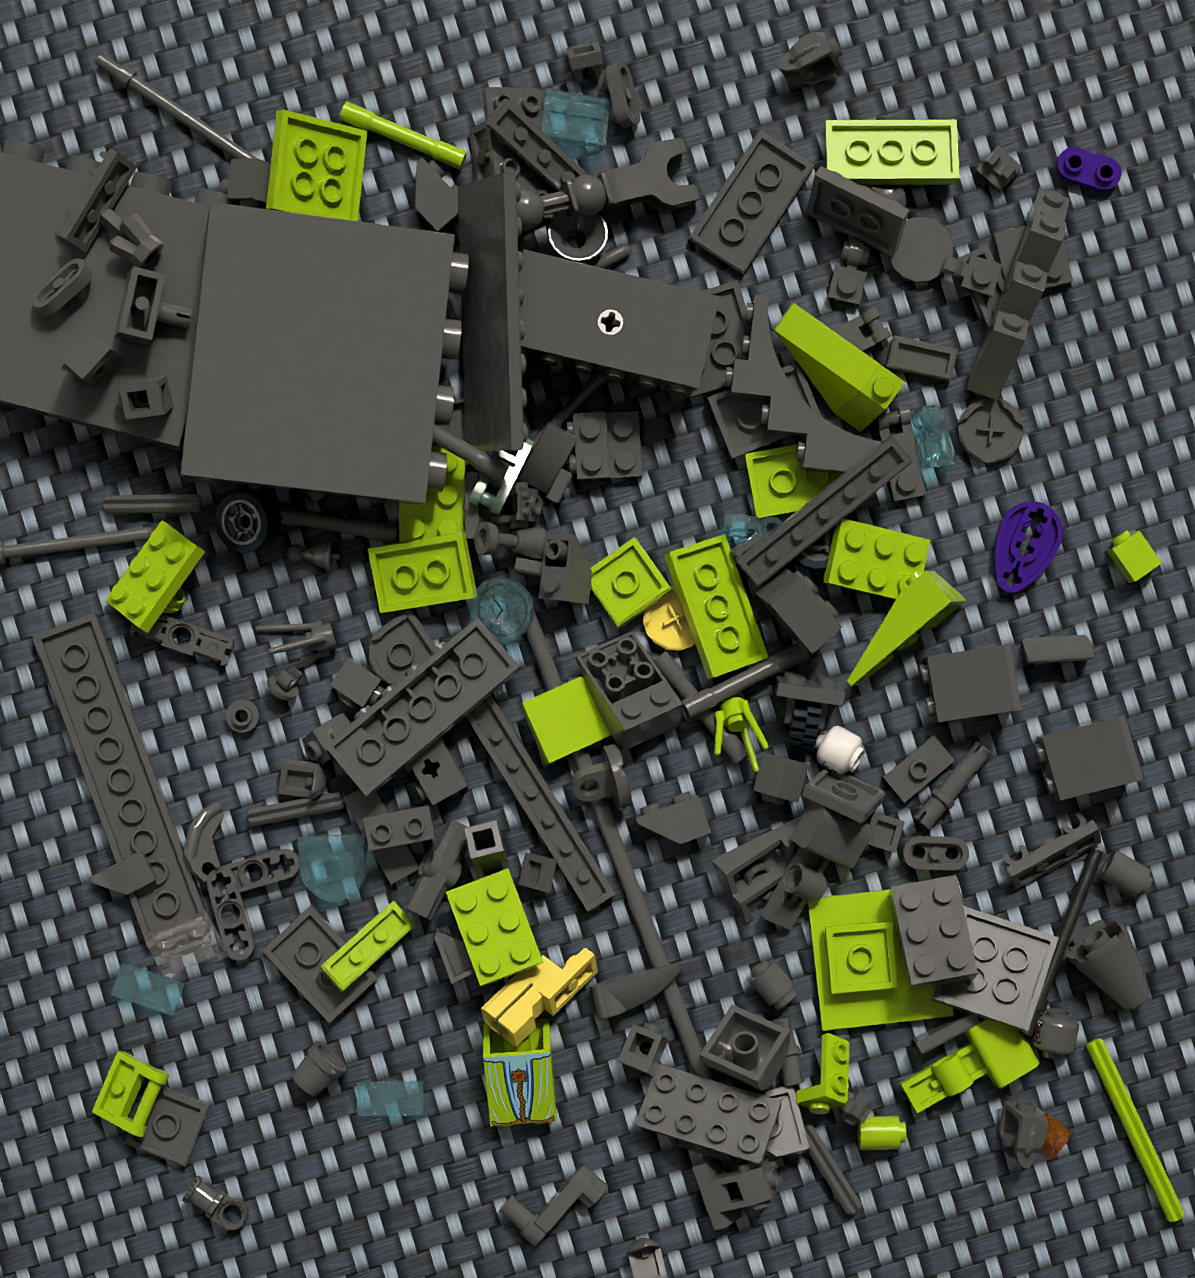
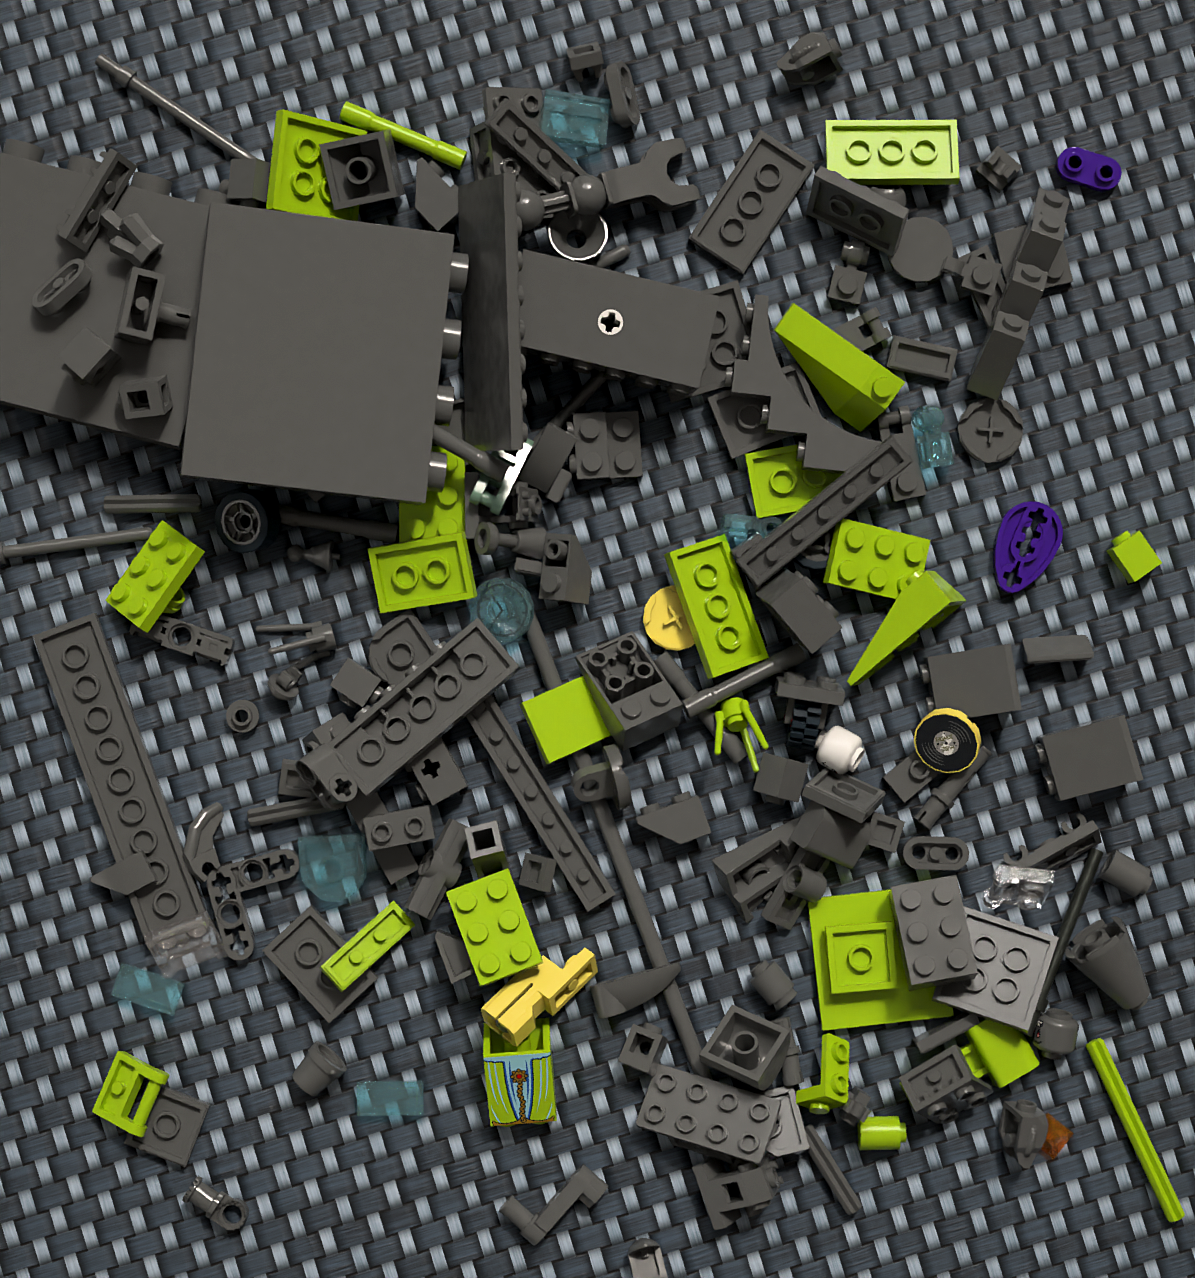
(324, 775): none -> dark grey piece
(362, 169): none -> dark grey slope
(628, 582): lime plate -> none
(944, 1087): none -> dark grey bracket
(947, 740): none -> black tile
(1028, 888): none -> clear plate

